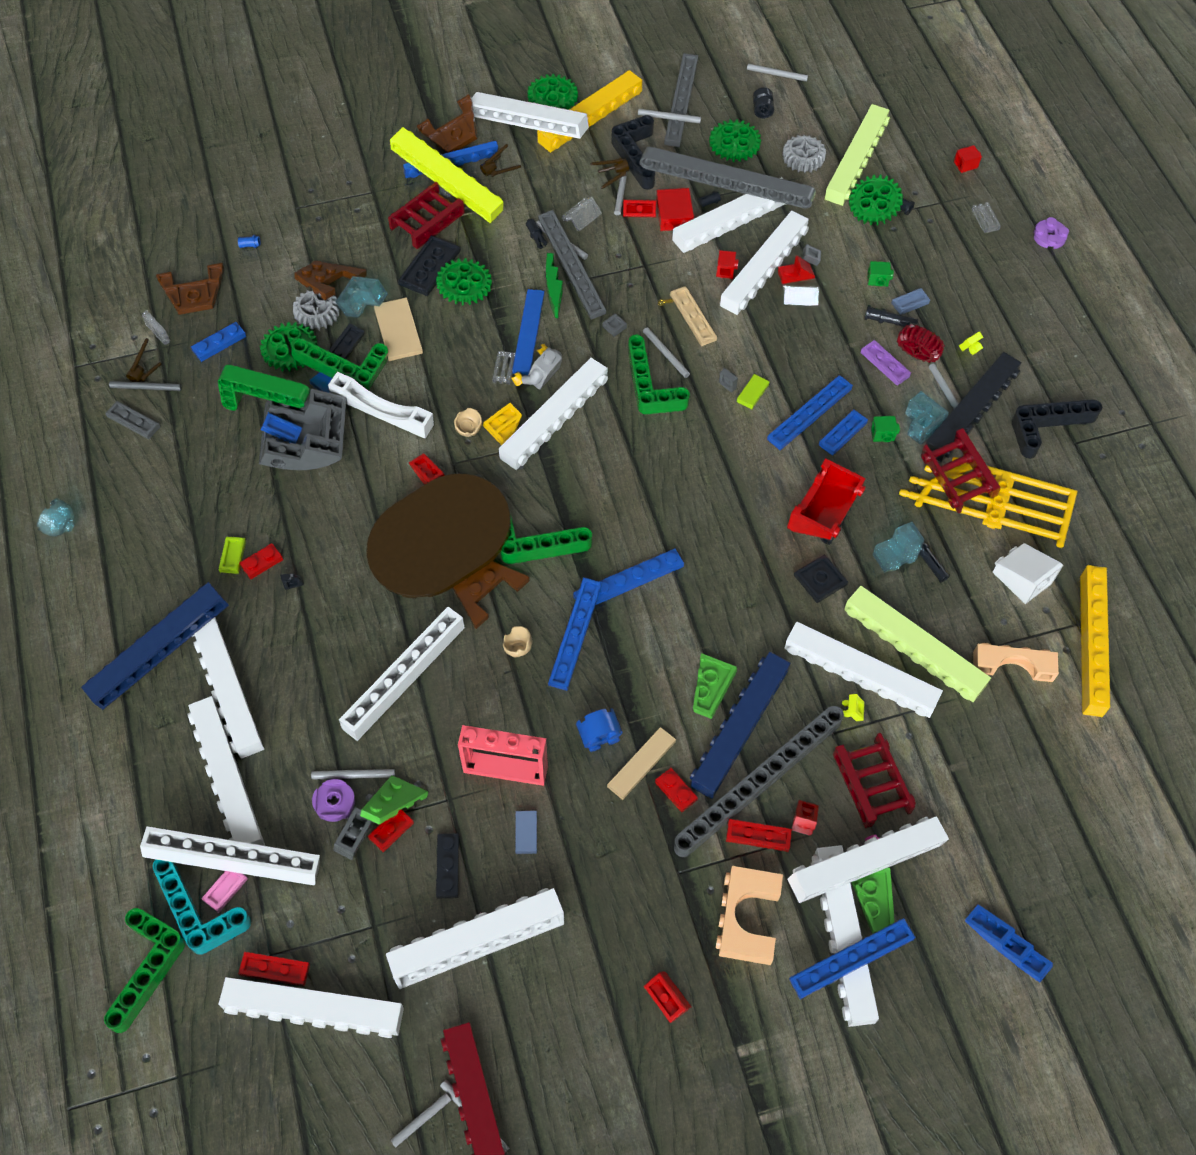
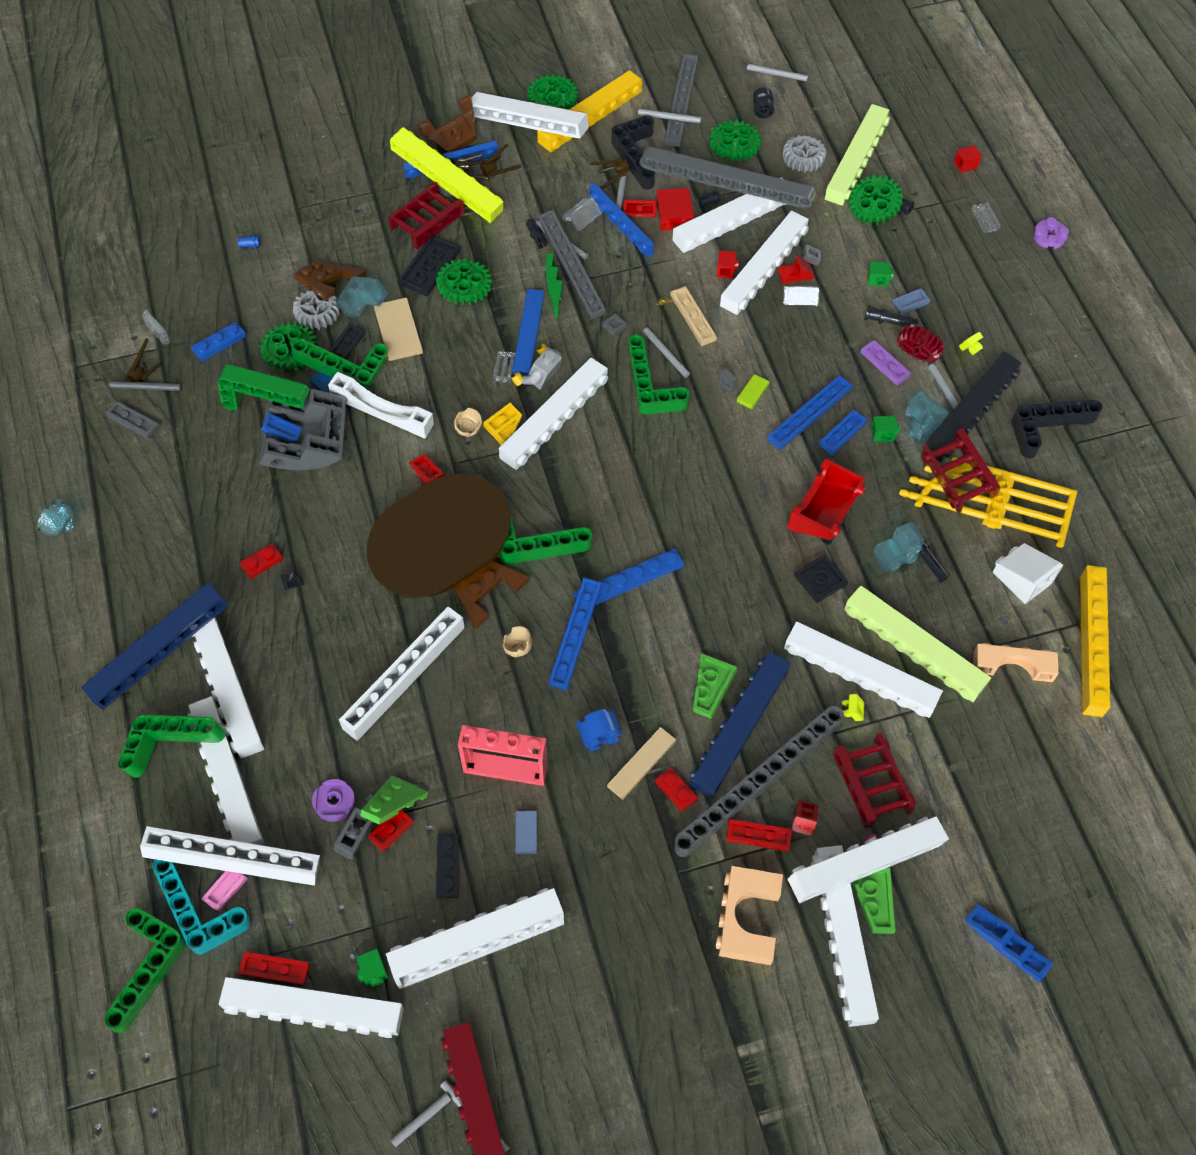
(153, 728): none -> green beam
(193, 295): reddish brown wing -> none
(232, 555): lime tile -> none
(346, 774): light grey bar -> none
(371, 969): none -> green brick
(464, 164): none -> dark brown plant
(622, 221): none -> blue plate
(667, 996): red slope -> none
(851, 958): blue tile -> none

